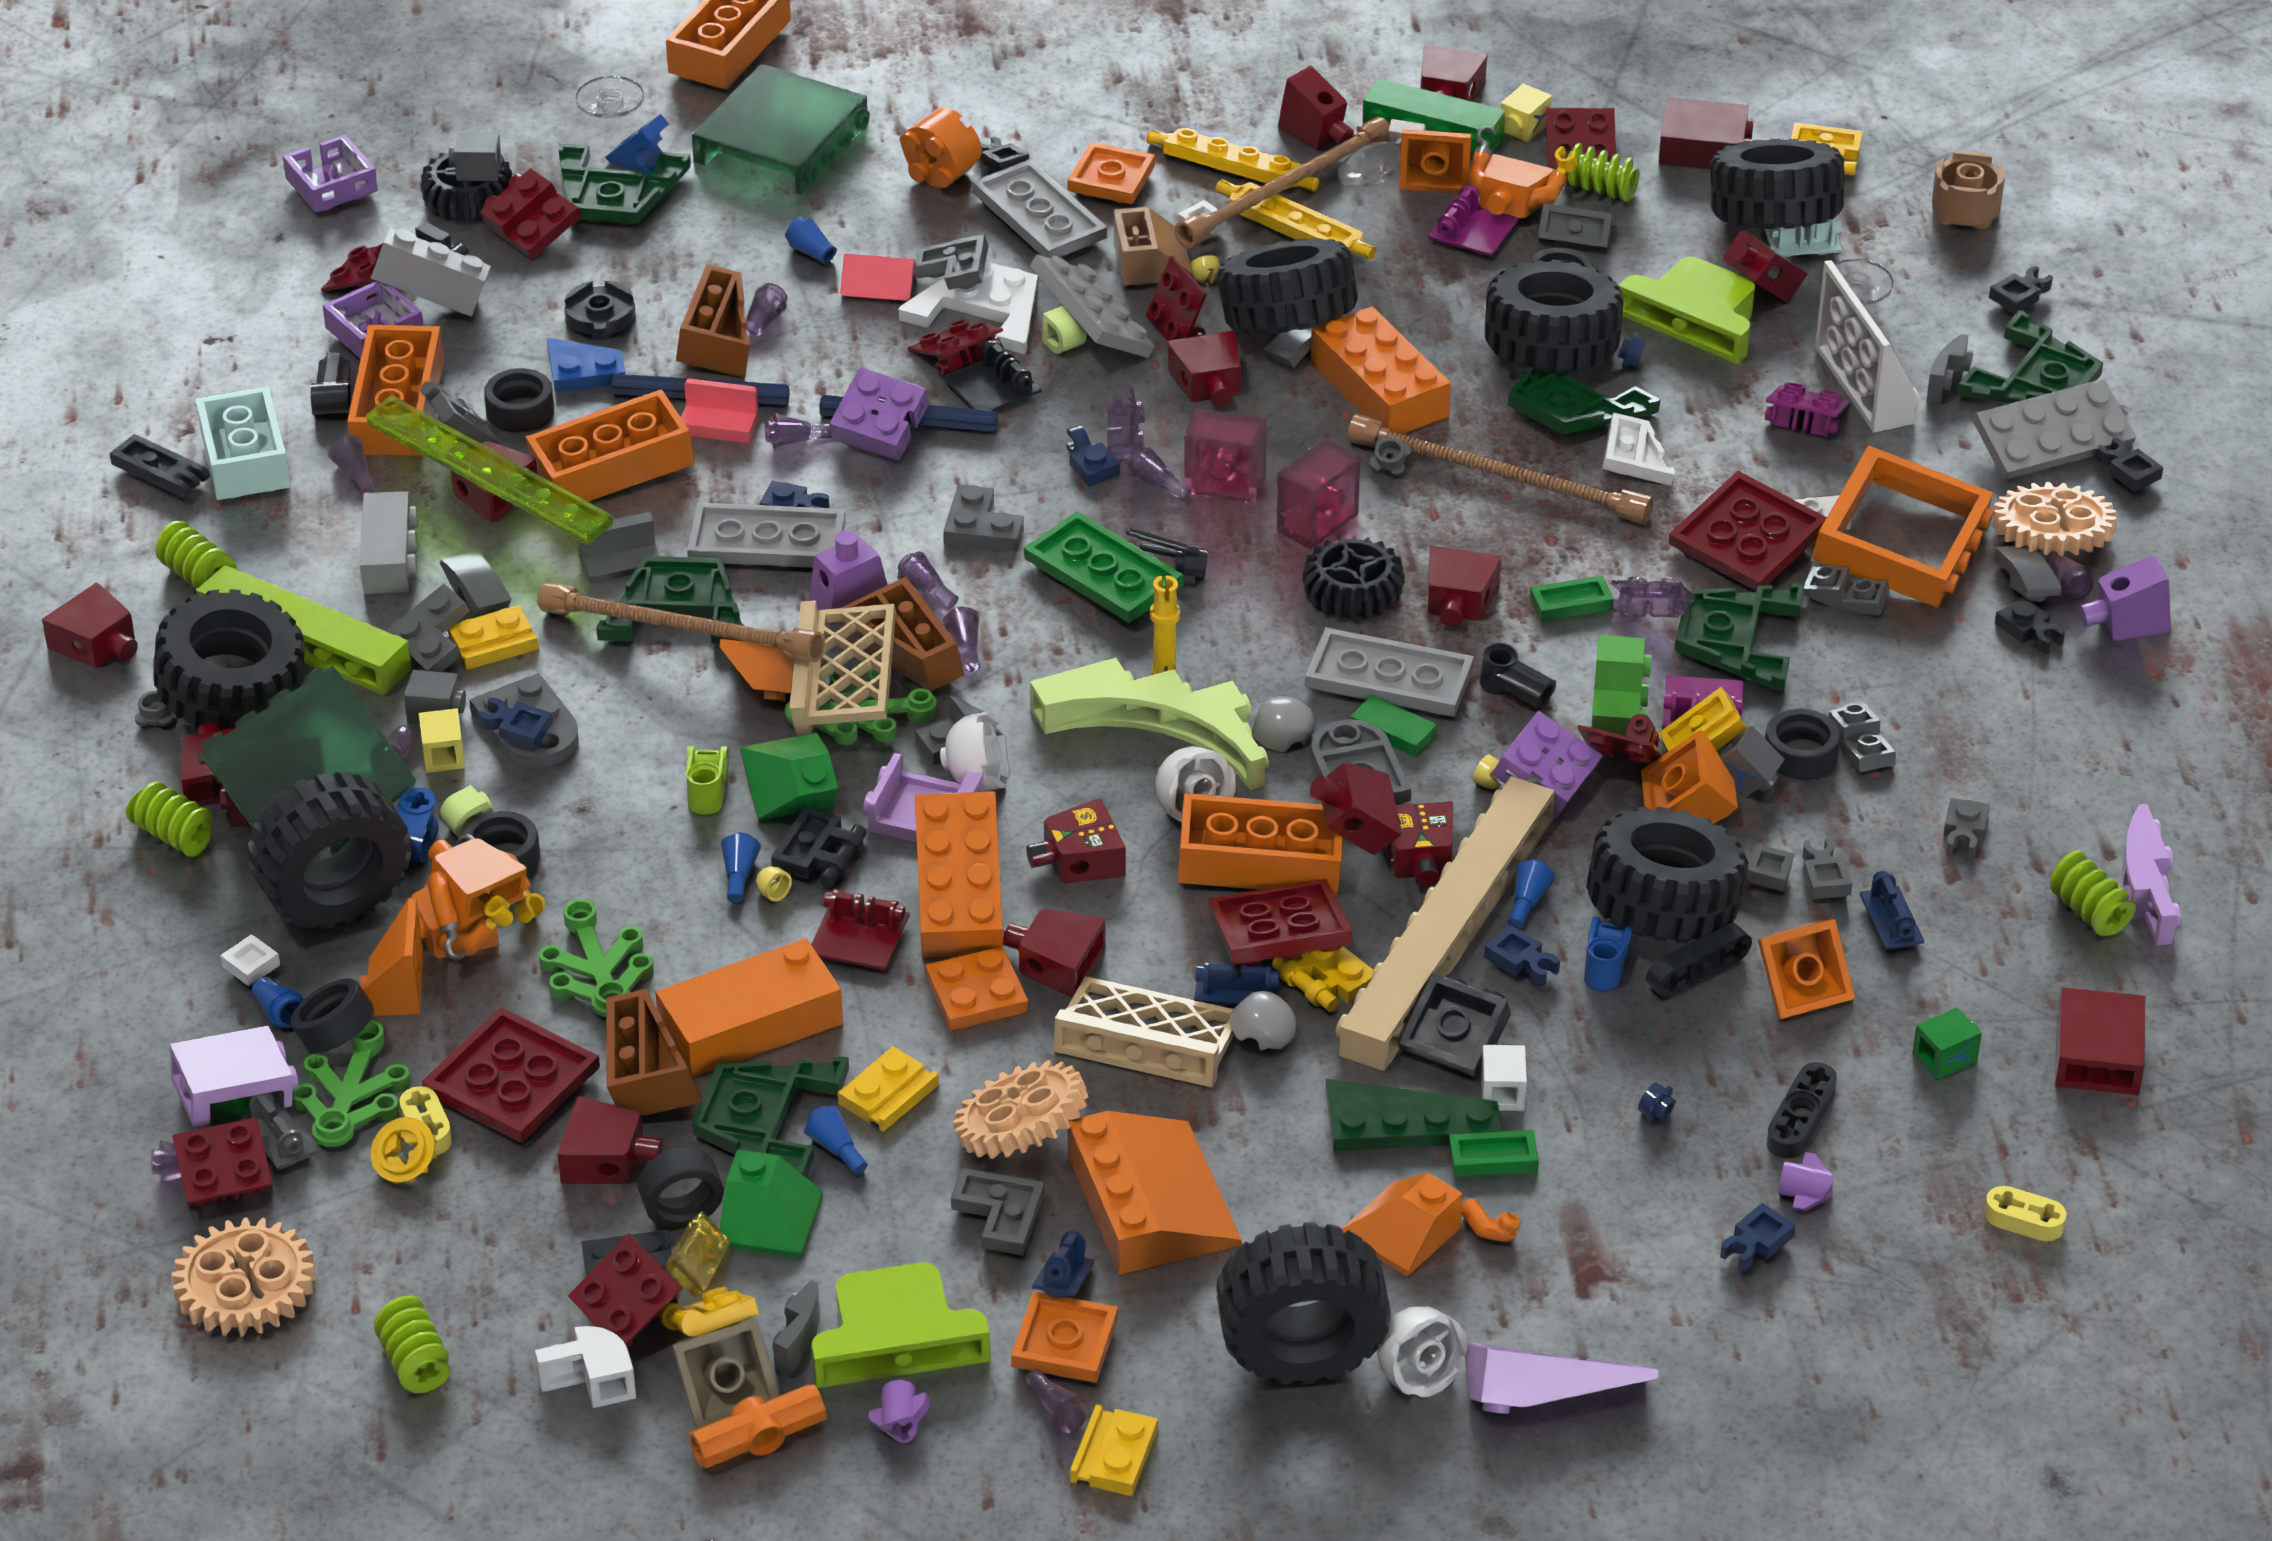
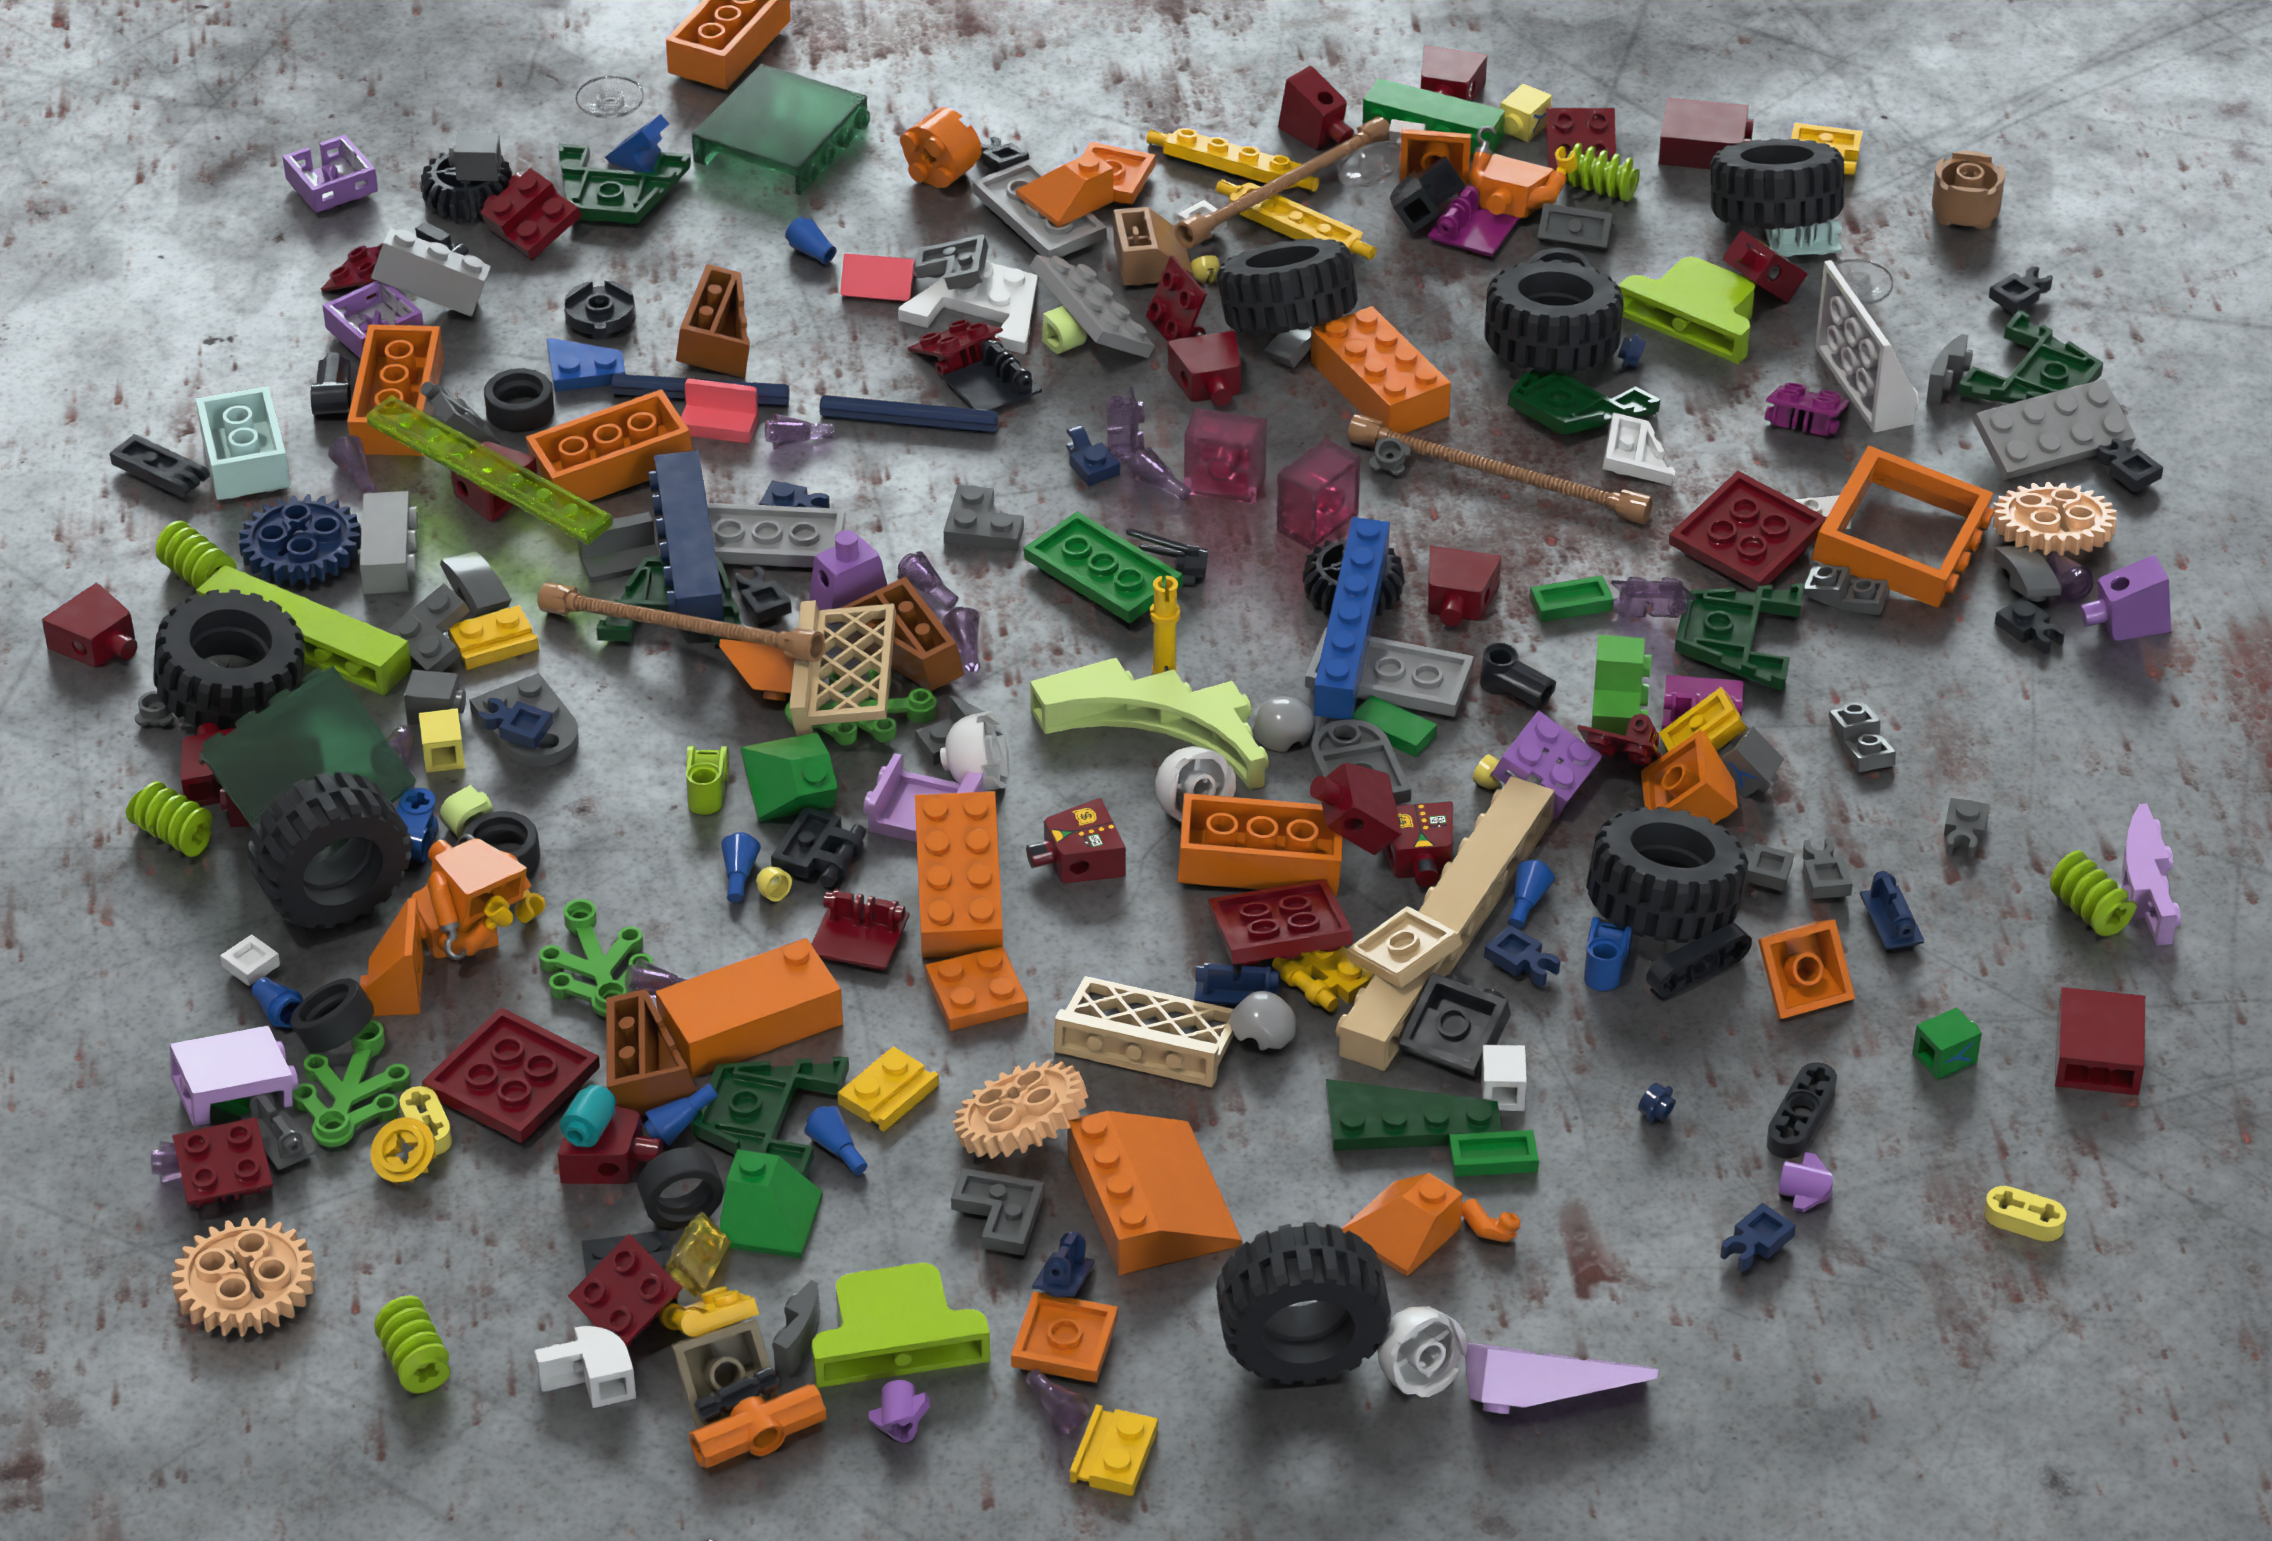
(300, 539): none -> dark blue gear
(588, 1116): none -> teal brick
(650, 977): none -> cone
(672, 1118): none -> blue cone
(686, 535): none -> dark blue brick
(711, 1407): none -> black axle
(762, 599): none -> black plate
(765, 307): clear purple cone -> none
(885, 429): medium lavender piece -> none
(1058, 948): dark red torso -> none
(1071, 190): none -> orange slope
(1351, 619): none -> blue brick
(1404, 947): none -> tan tile
(1419, 194): none -> black brick
(1810, 725): black tyre -> none

